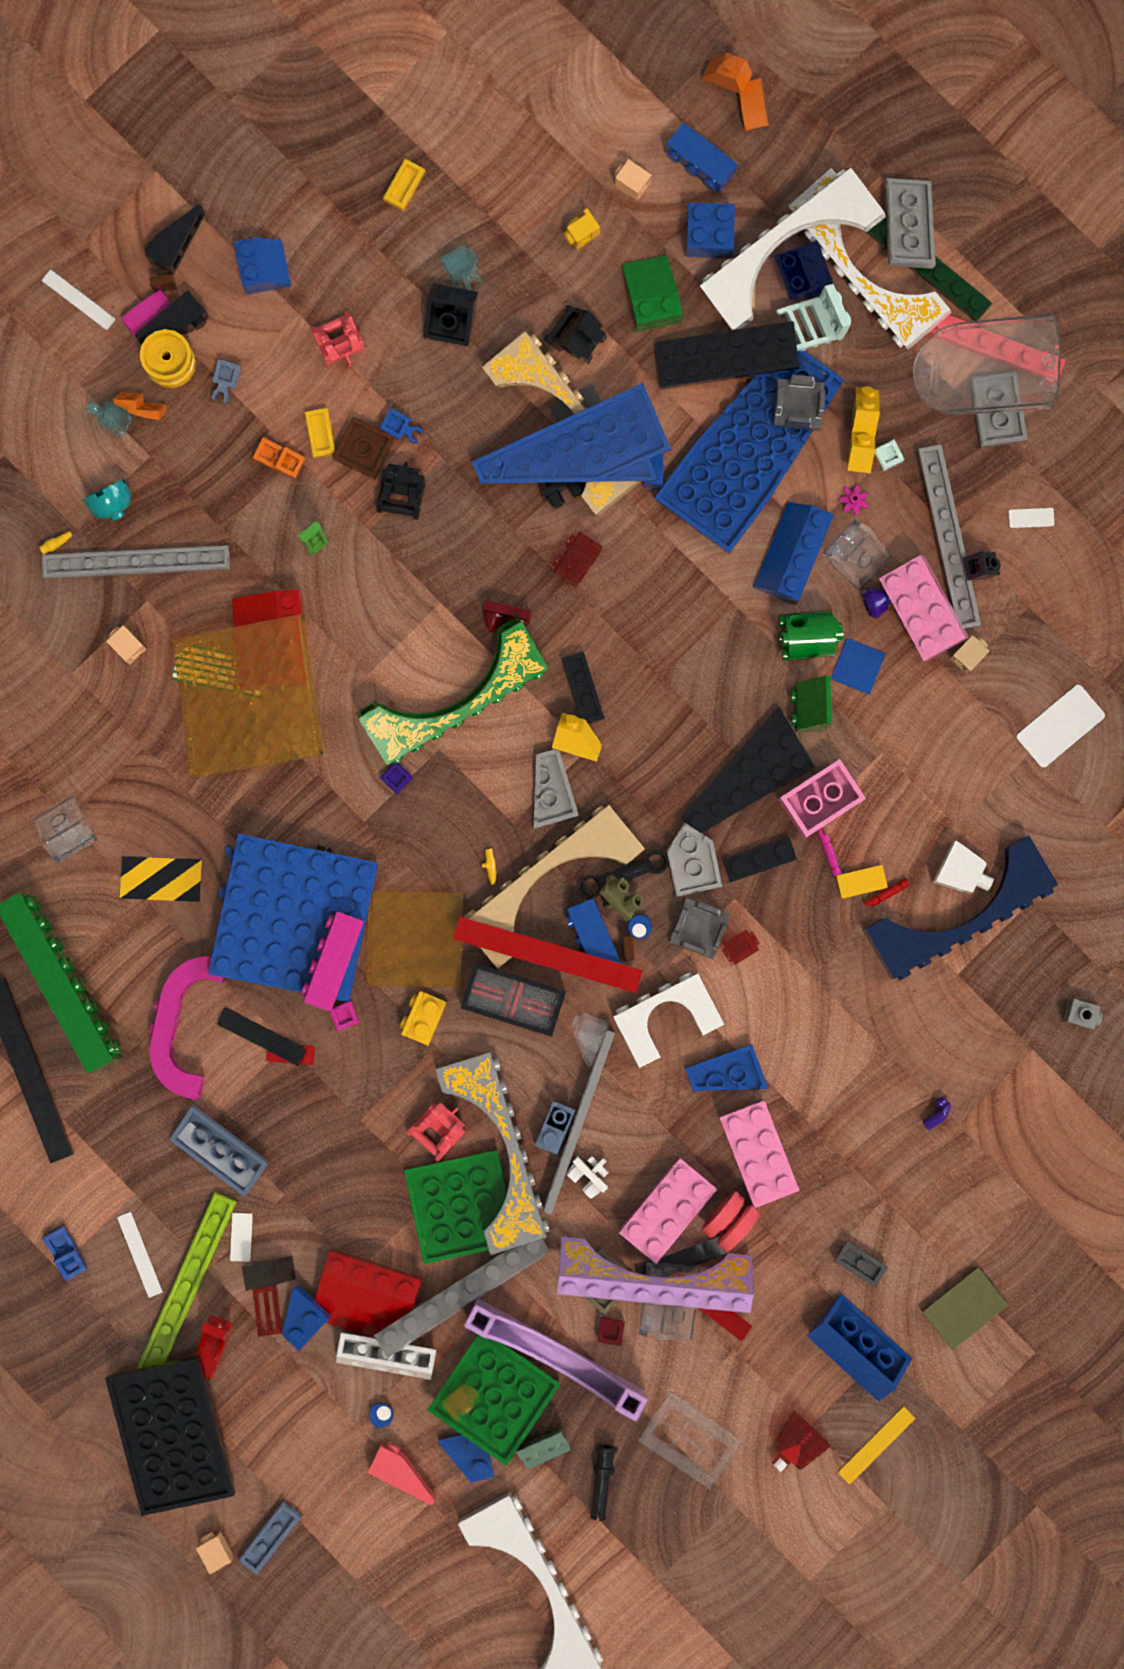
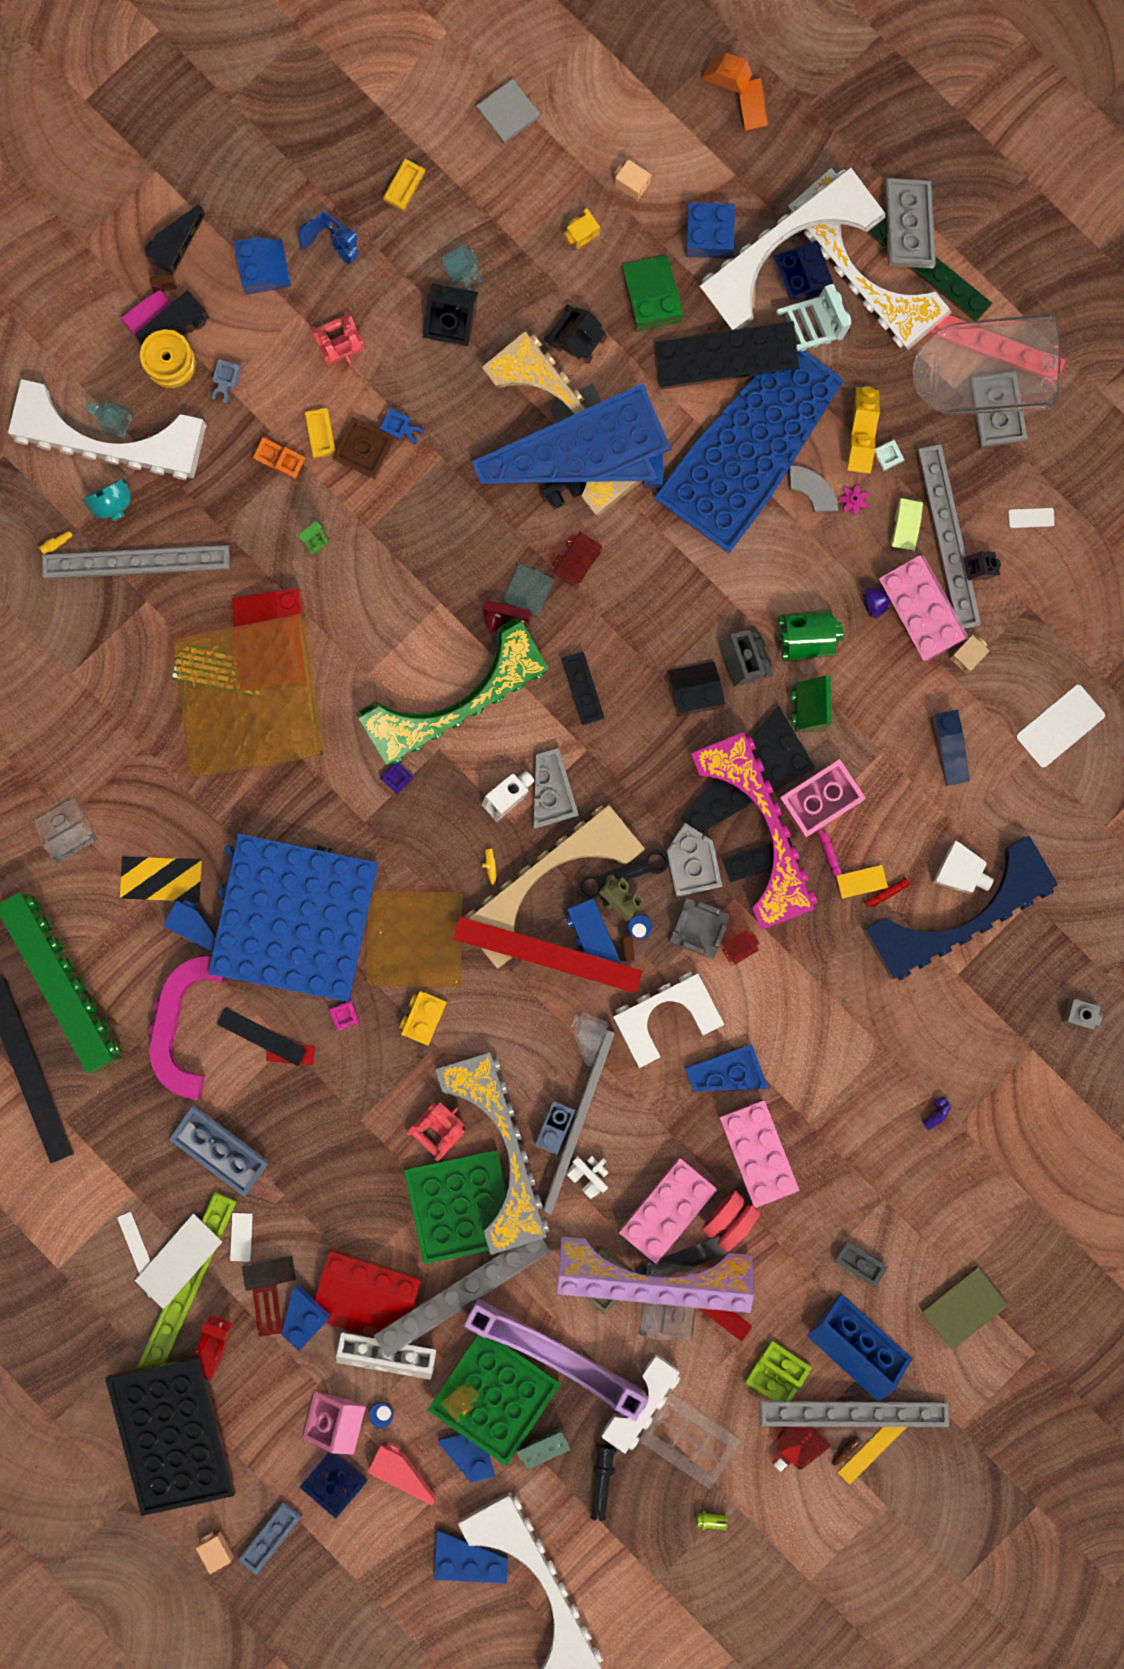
(65, 1252): blue slope -> none
(78, 299): white sticker -> none
(125, 644): light nougat brick -> none
(135, 405): orange slope -> none
(170, 451): none -> white arch
(178, 1261): none -> white sticker
(191, 924): none -> blue slope
(317, 1484): none -> clear blue plate
(332, 960): dark pink brick -> none
(333, 1423): none -> bright pink slope
(343, 240): none -> blue piece
(401, 481): black piece -> none
(467, 1563): none -> blue wing
(501, 801): none -> white torso
(508, 111): none -> light grey tile
(513, 999): clear brick -> none
(528, 589): none -> clear light blue piece
(576, 738): yellow slope -> none
(611, 1331): dark red plate -> none
(624, 1431): none -> white arch
(696, 689): none -> black slope
(701, 158): blue brick -> none
(709, 1521): none -> lime pin
(745, 657): none -> dark grey brick
(777, 1374): none -> lime slope
(786, 891): none -> dark pink arch
(793, 551): blue slope -> none
(799, 403): flat silver panel -> none
(814, 488): none -> light grey tile
(847, 1450): none -> reddish brown helmet
(853, 1414): none -> light grey tile
(857, 554): clear slope -> none
(858, 666): blue sticker -> none
(907, 524): none -> yellowish green slope
(951, 746): none -> dark blue slope

